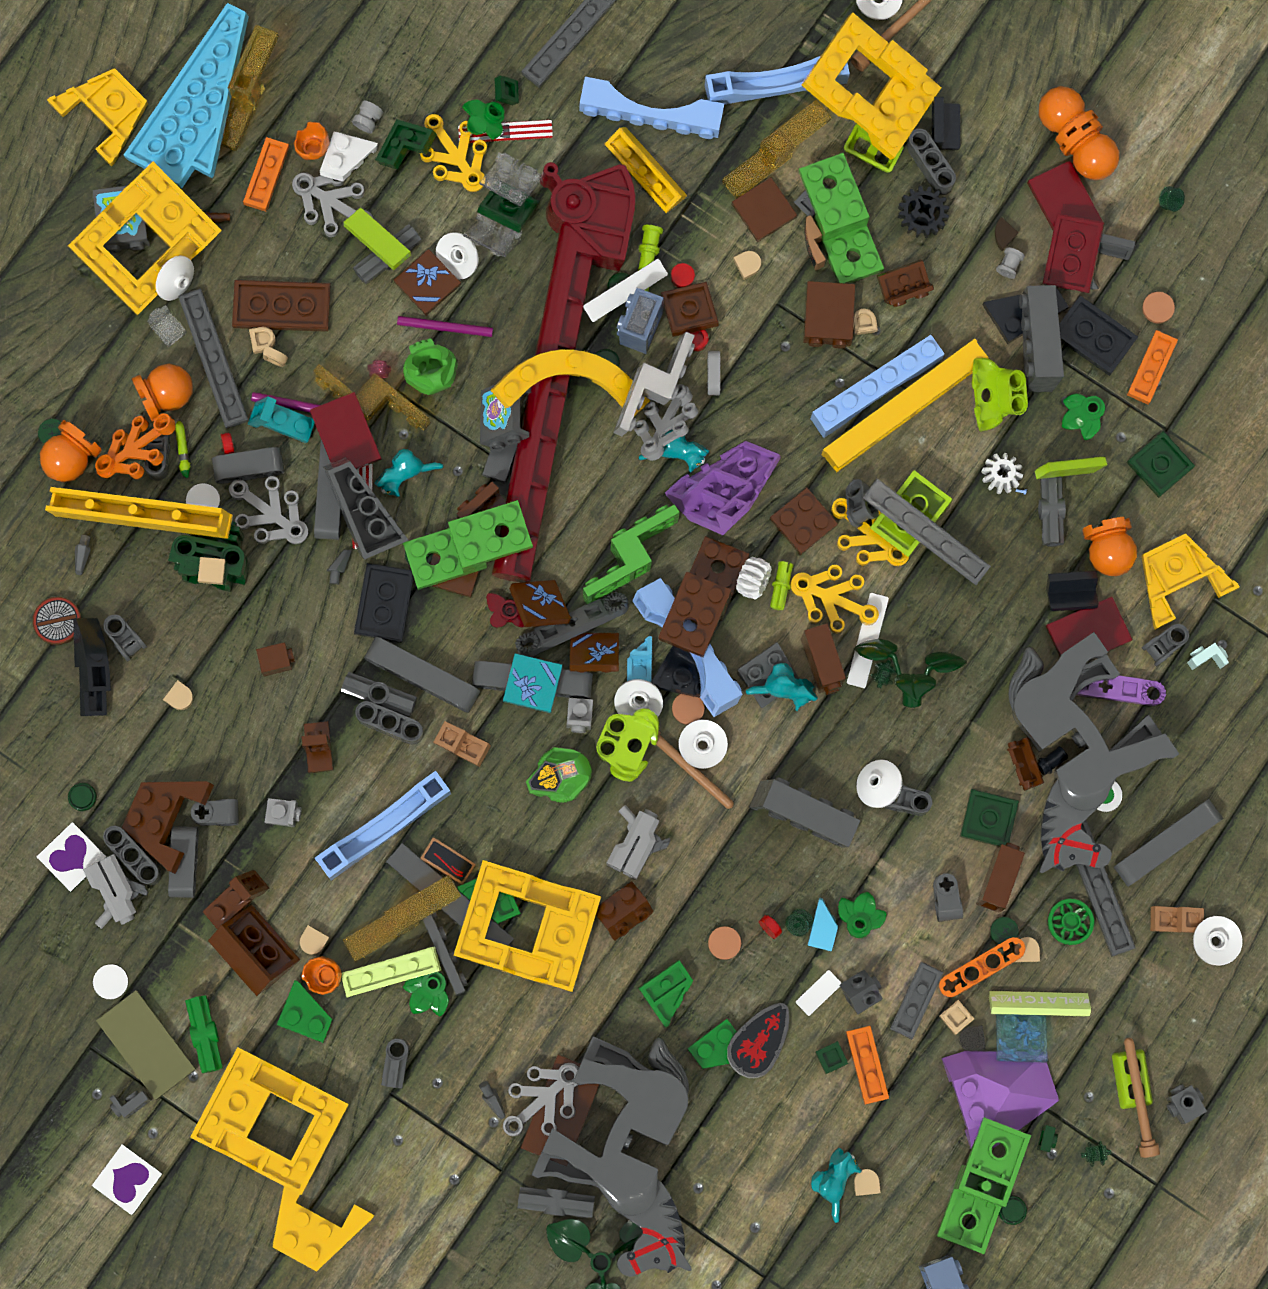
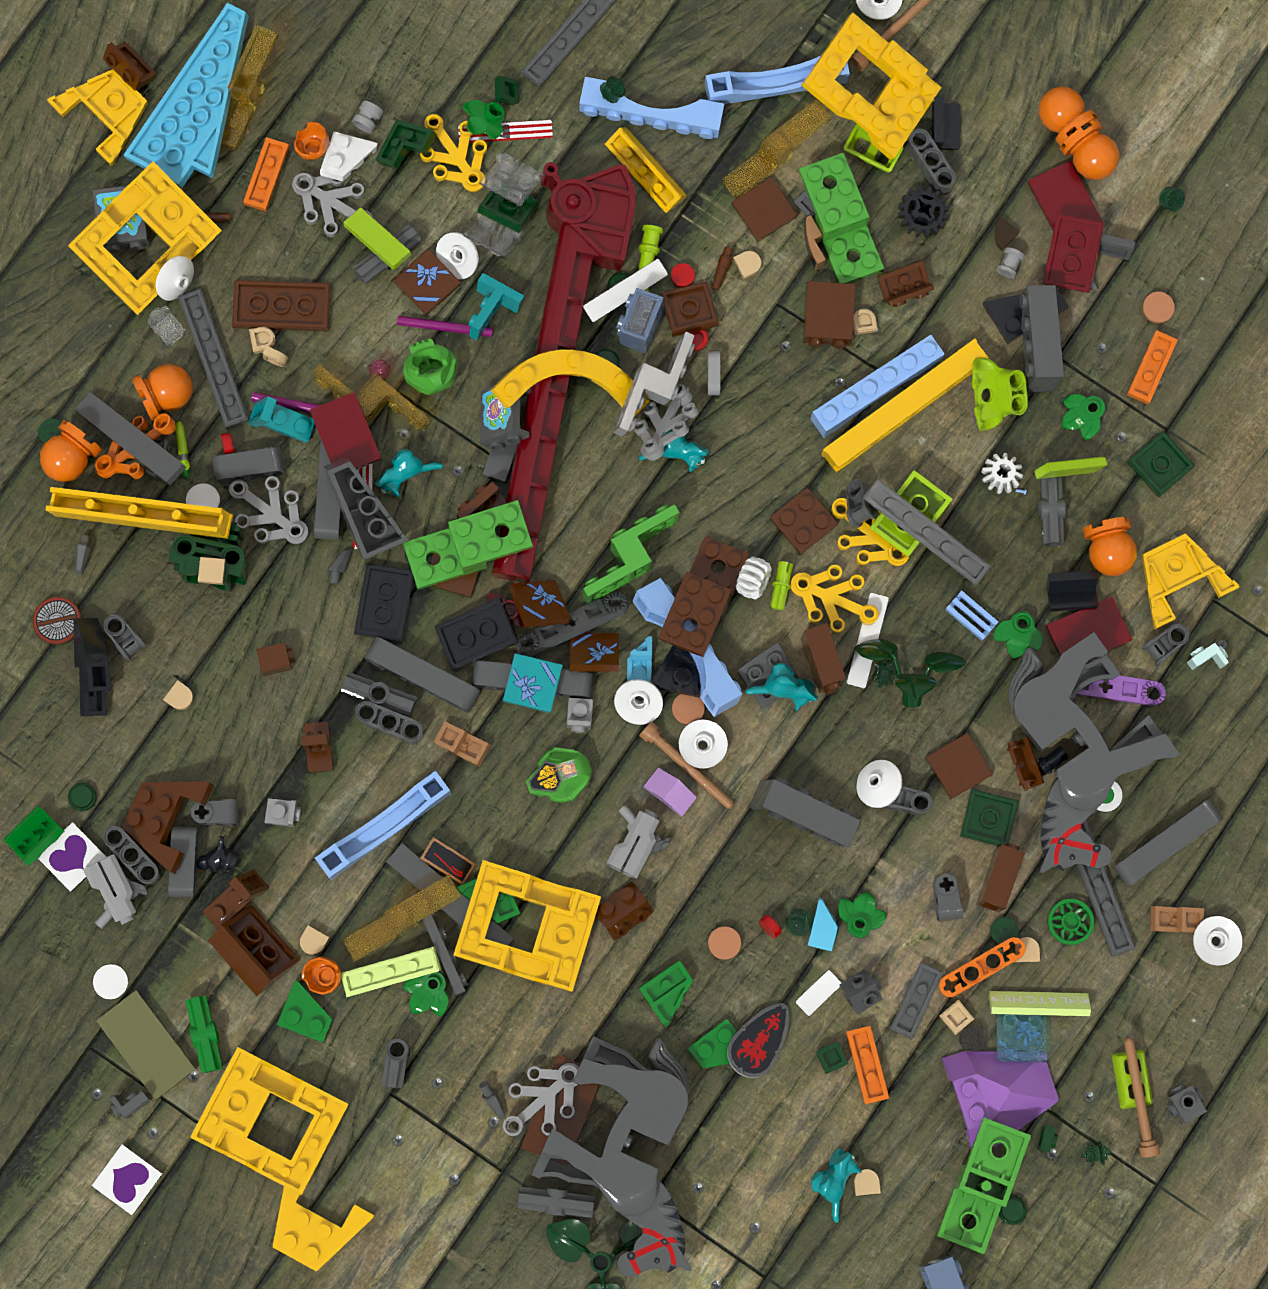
(33, 835): none -> green bracket
(128, 65): none -> reddish brown bracket
(130, 438): none -> dark grey tile
(218, 859): none -> black animal
(476, 634): none -> black tile
(495, 295): none -> teal bracket
(612, 89): none -> clear green wheel
(641, 726): lime piece -> none
(670, 791): none -> lavender slope
(722, 267): none -> reddish brown animal
(726, 489): medium lavender wedge -> none
(959, 766): none -> reddish brown tile
(978, 609): none -> light blue tile
(1018, 638): none -> green plate
(1095, 335): black plate -> none

